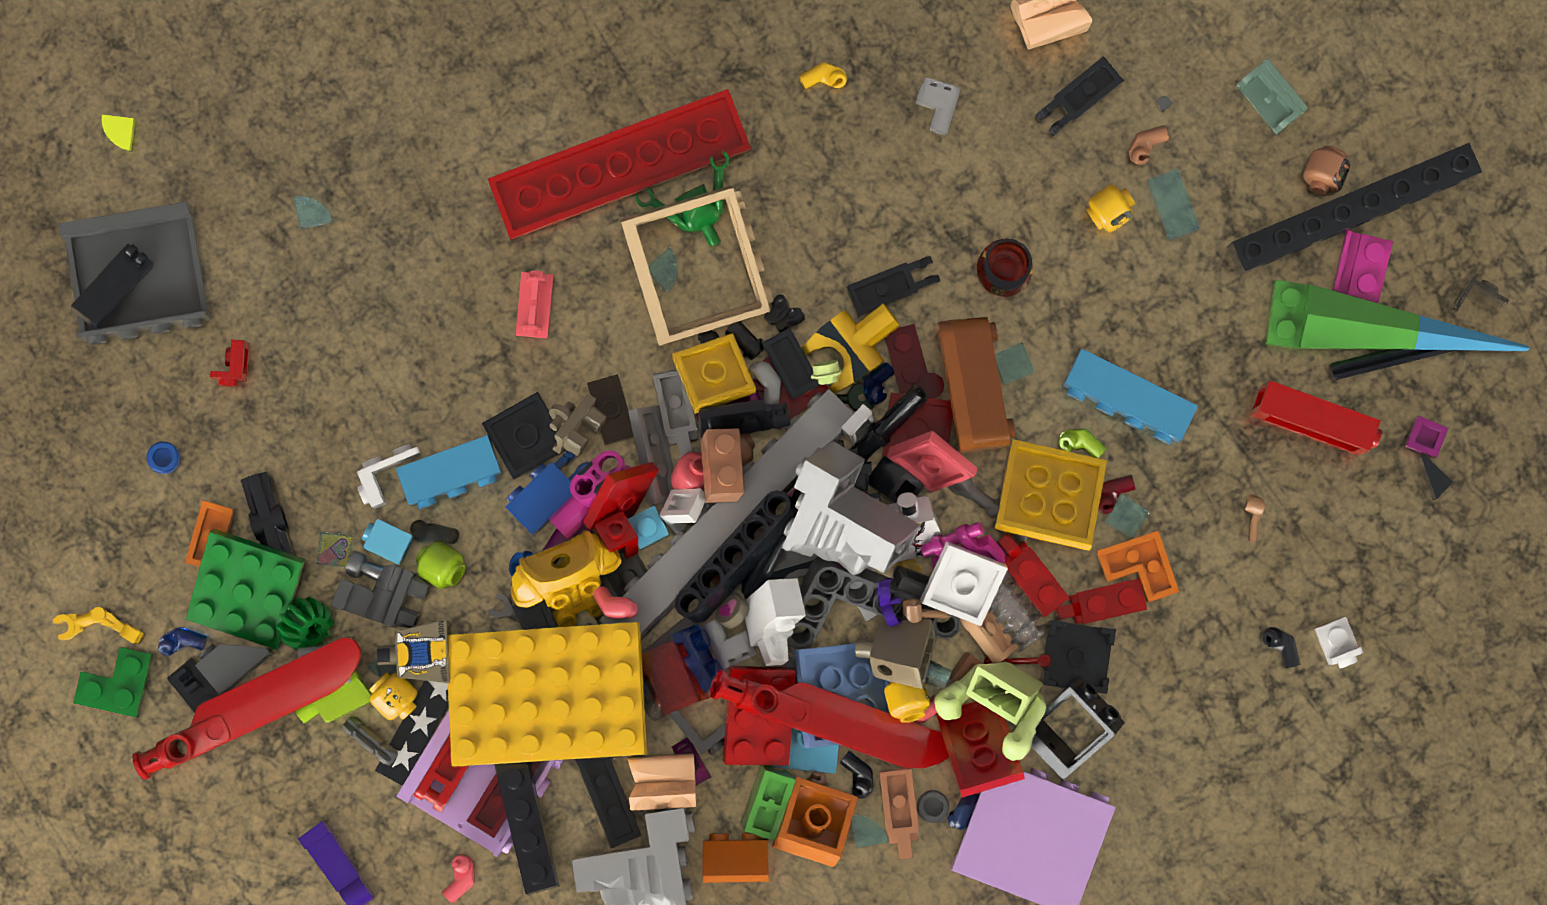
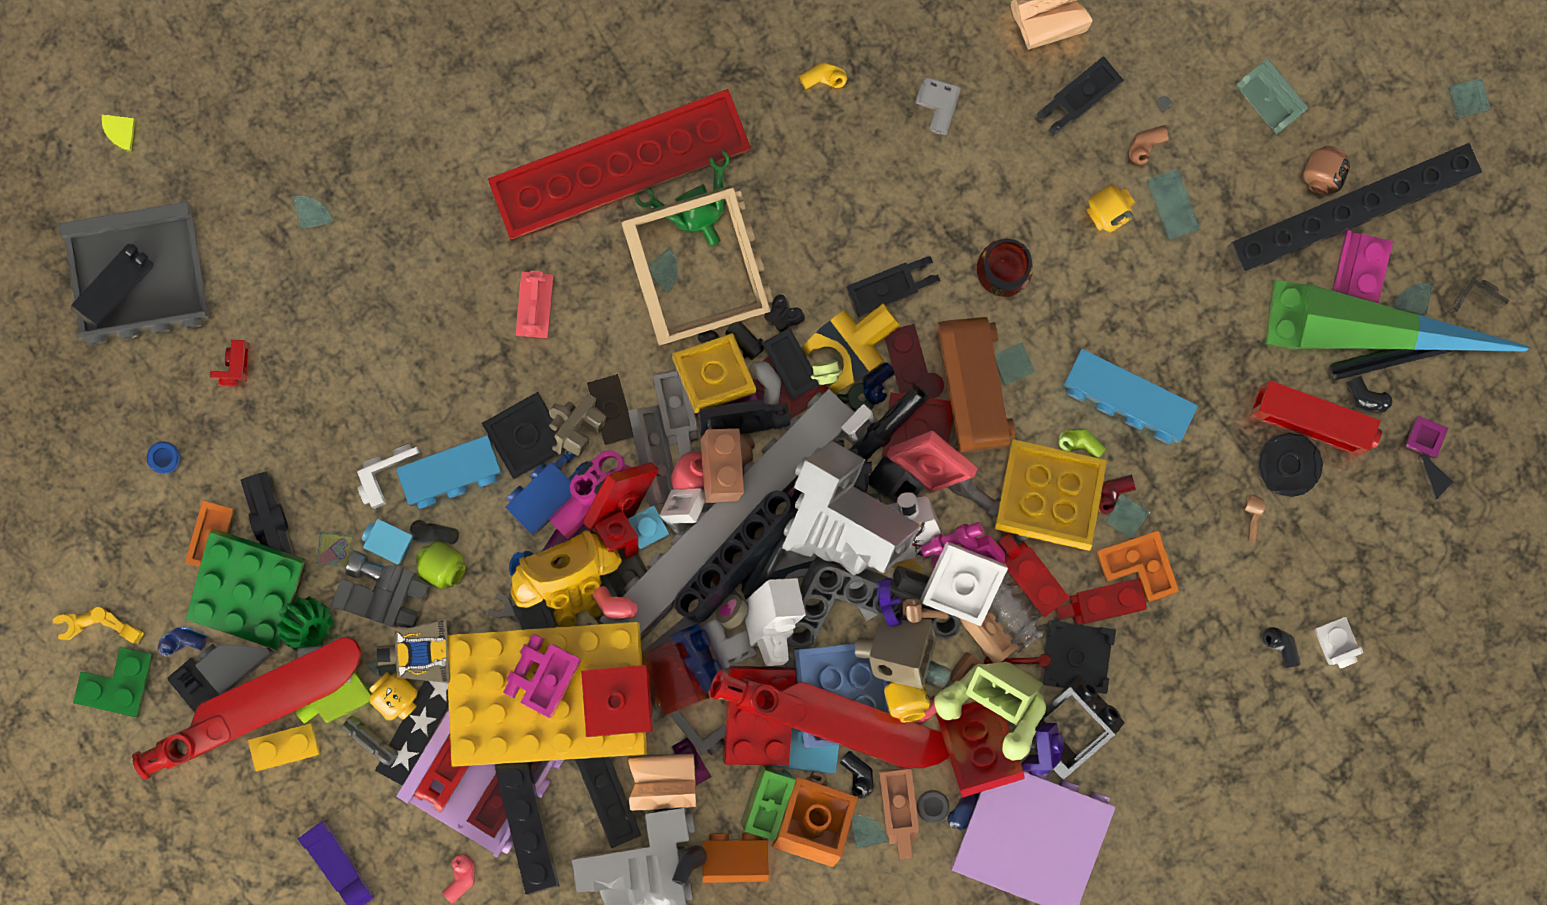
(284, 747): none -> yellow plate
(550, 679): none -> dark pink plate
(617, 701): none -> red plate
(689, 860): none -> black arm
(1049, 746): none -> dark purple bracket
(1290, 465): none -> black tile
(1367, 399): none -> black arm
(1415, 299): none -> clear light blue tile
(1469, 98): none -> clear light blue tile

